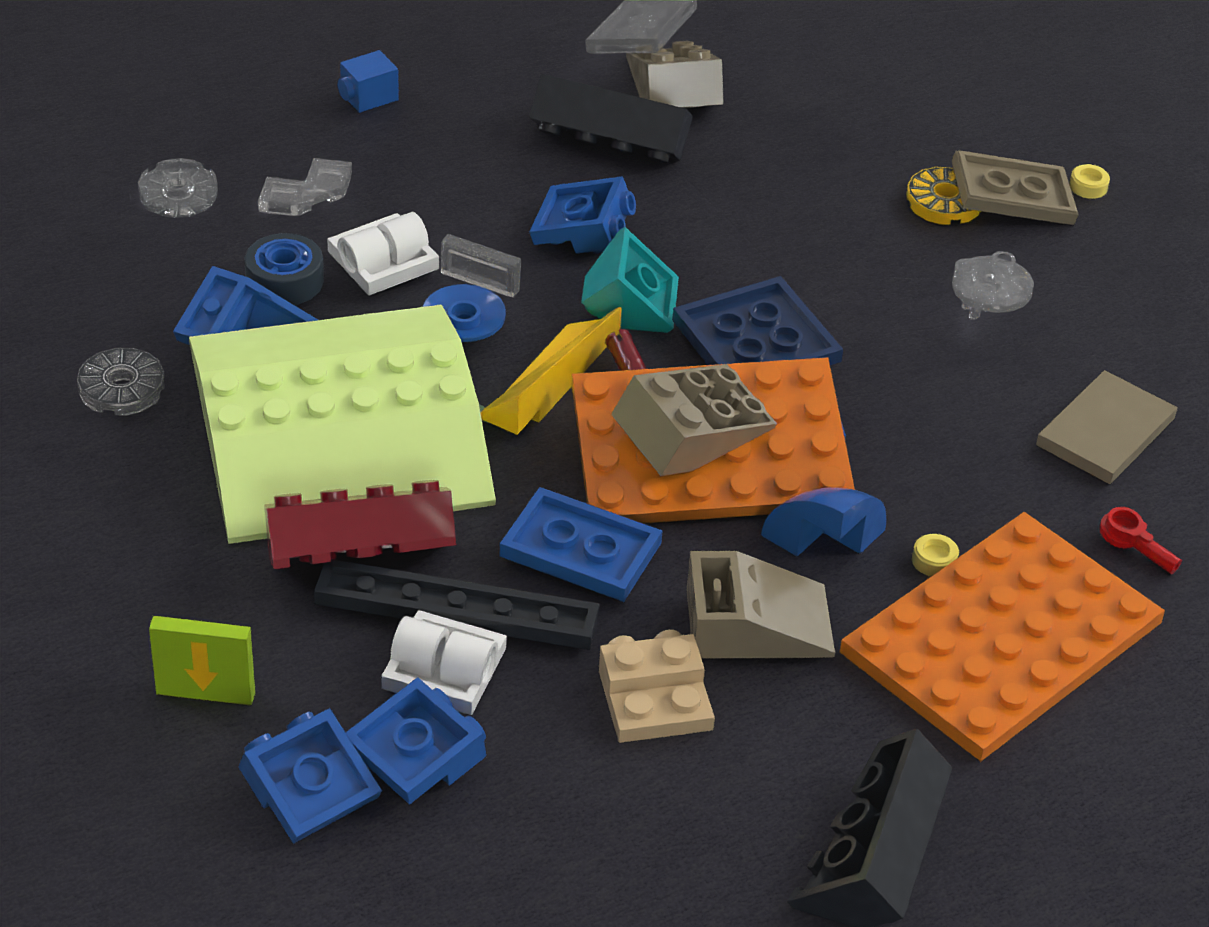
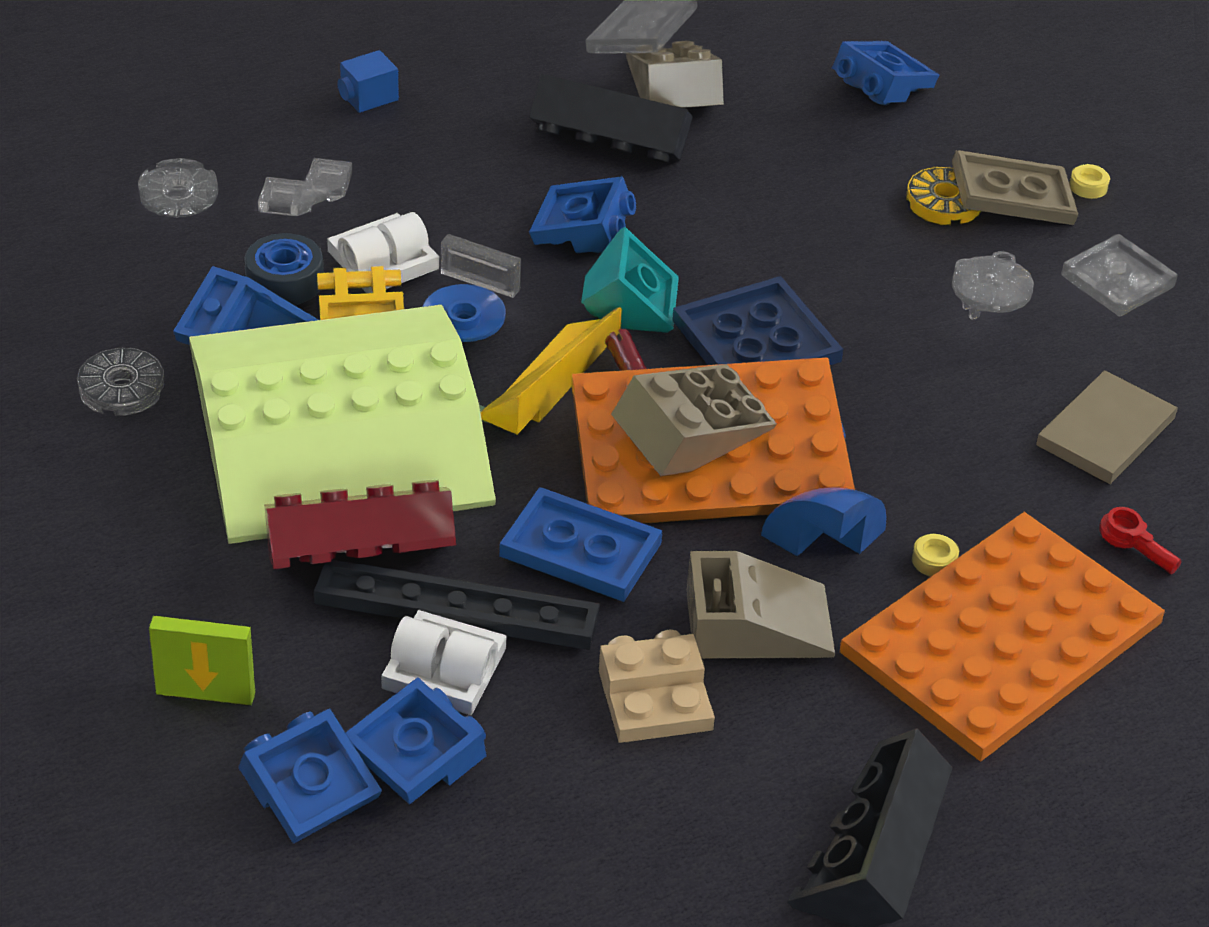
(347, 304): none -> yellow plate
(882, 70): none -> blue plate
(1119, 274): none -> clear plate

